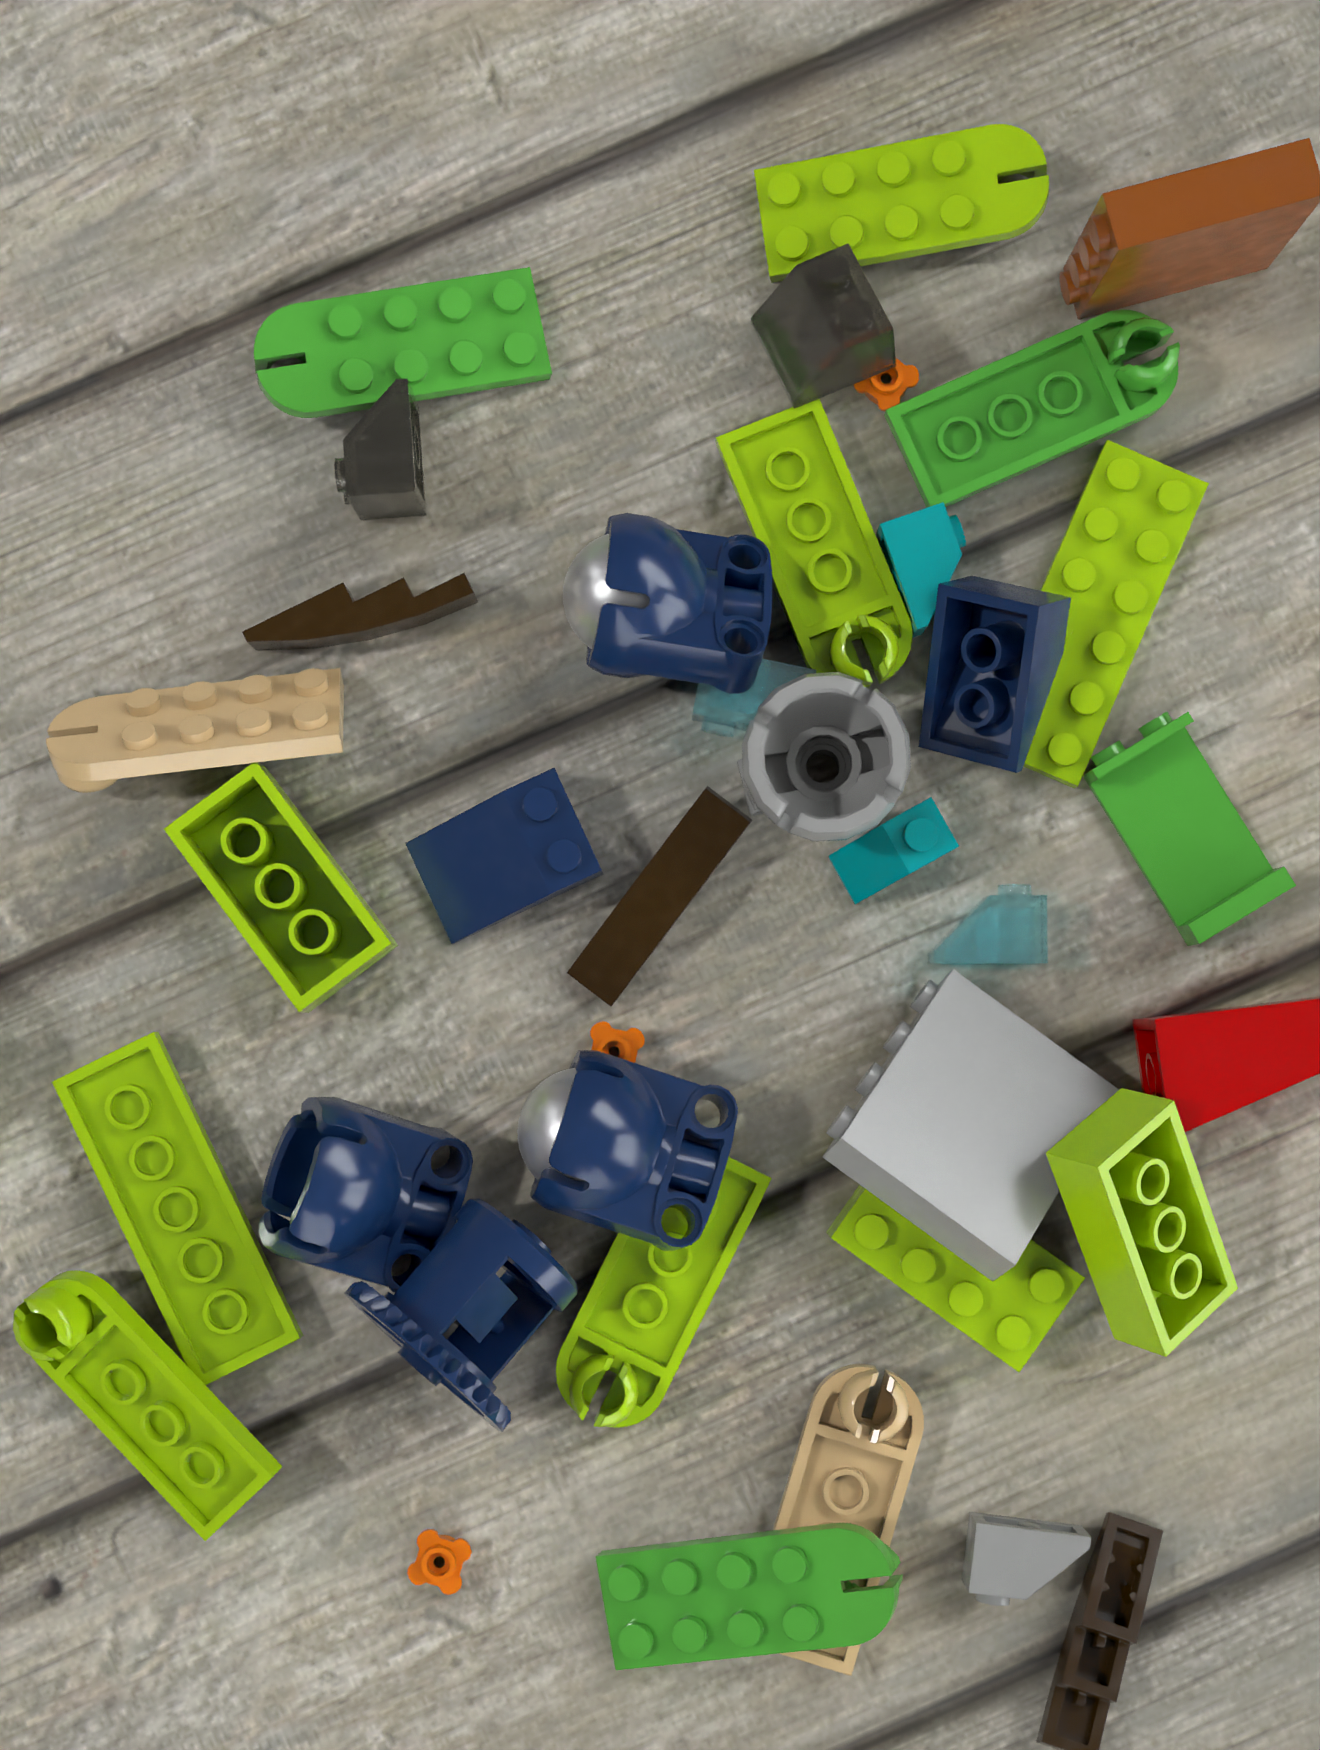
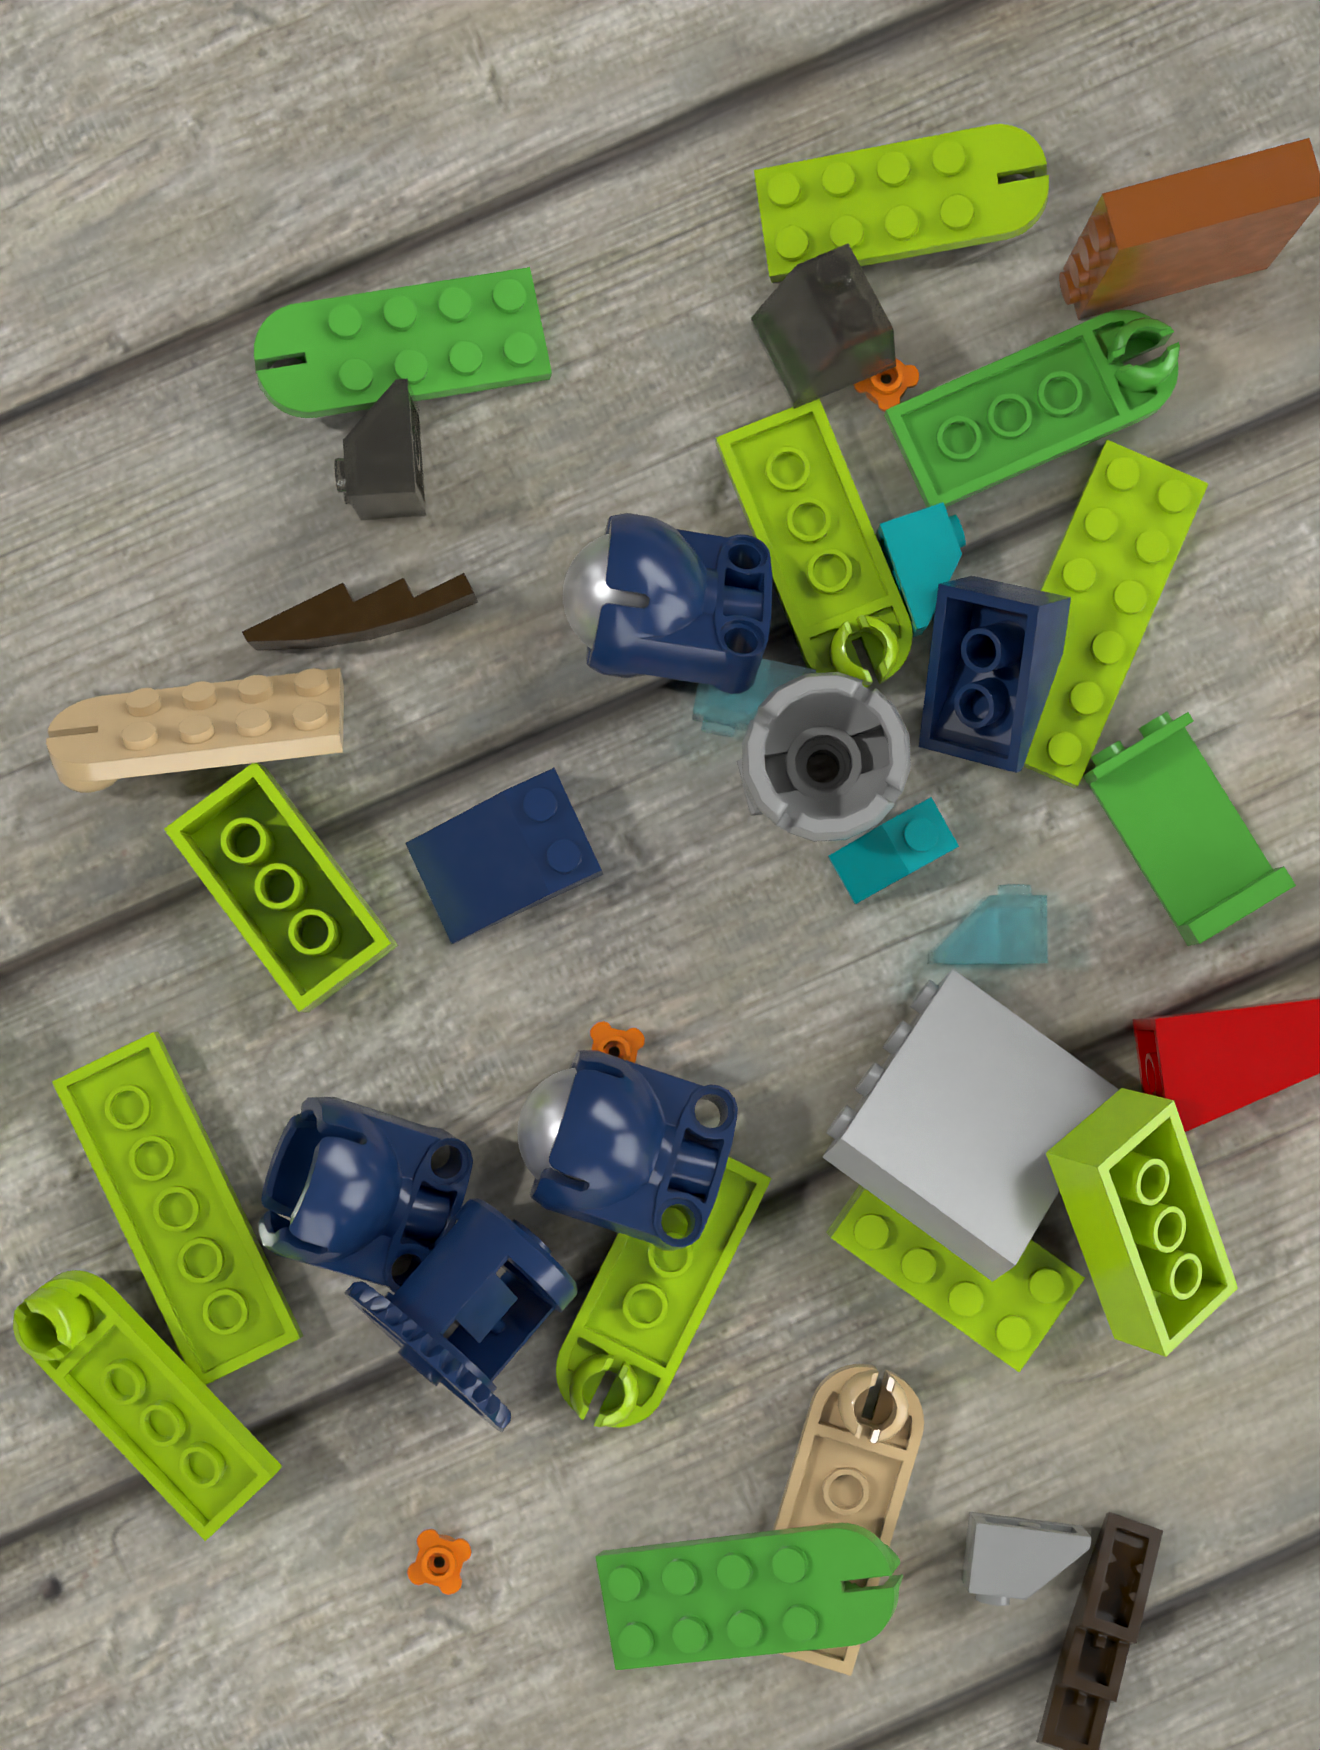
(659, 896): dark brown slope -> none

